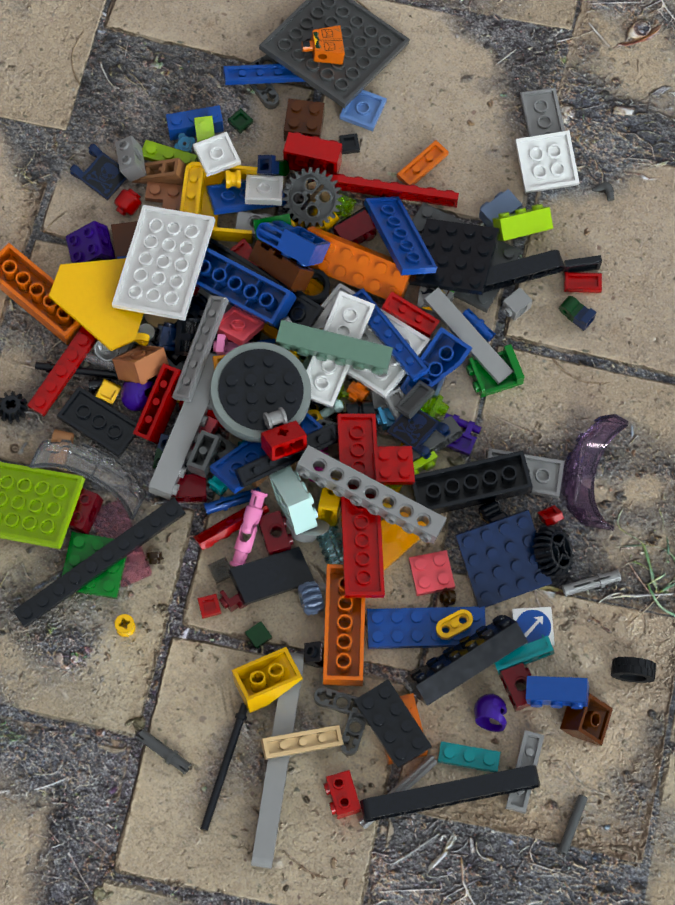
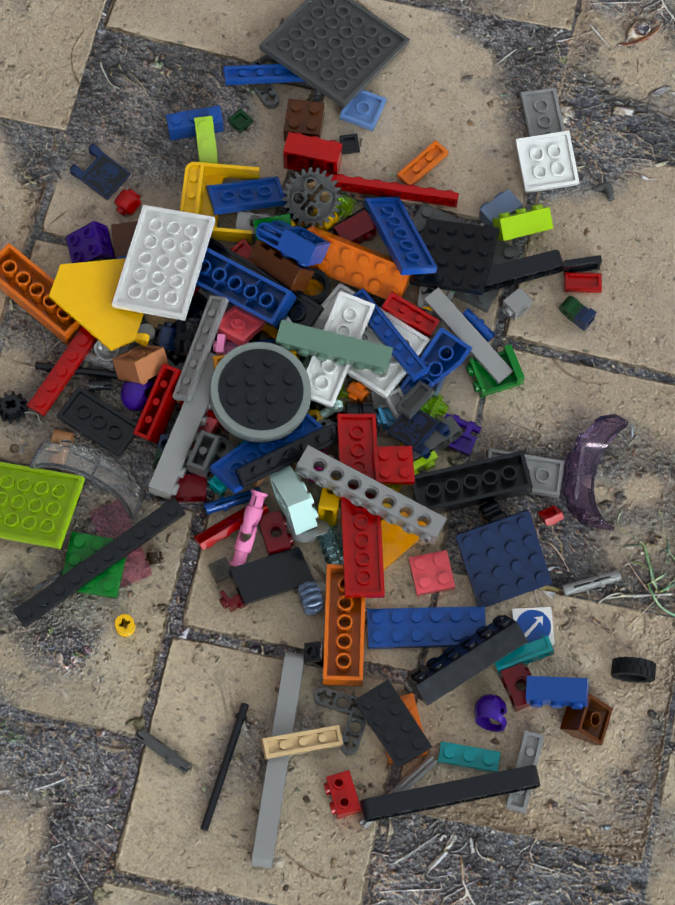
(85, 511): dark red brick -> none
(108, 391): yellow tile -> none
(130, 158): light grey brick -> none
(156, 152): lime plate -> none
(164, 171): medium nougat slope -> none
(164, 193): nougat plate -> none
(189, 142): dark azure plate -> none
(209, 606): red plate -> none
(216, 154): white tile -> none
(232, 179): yellow wheel -> none
(258, 635): dark green tile -> none
(264, 190): white tile -> none
(266, 678): yellow slope -> none
(270, 166): dark blue leg -> none
(275, 418): light grey bush -> none
(284, 440): red brick -> none
(326, 45): orange torso -> none
(447, 597): dark brown plate -> none
(453, 624): yellow plate -> none
(553, 551): black gear -> none
(572, 824): dark grey piece -> none

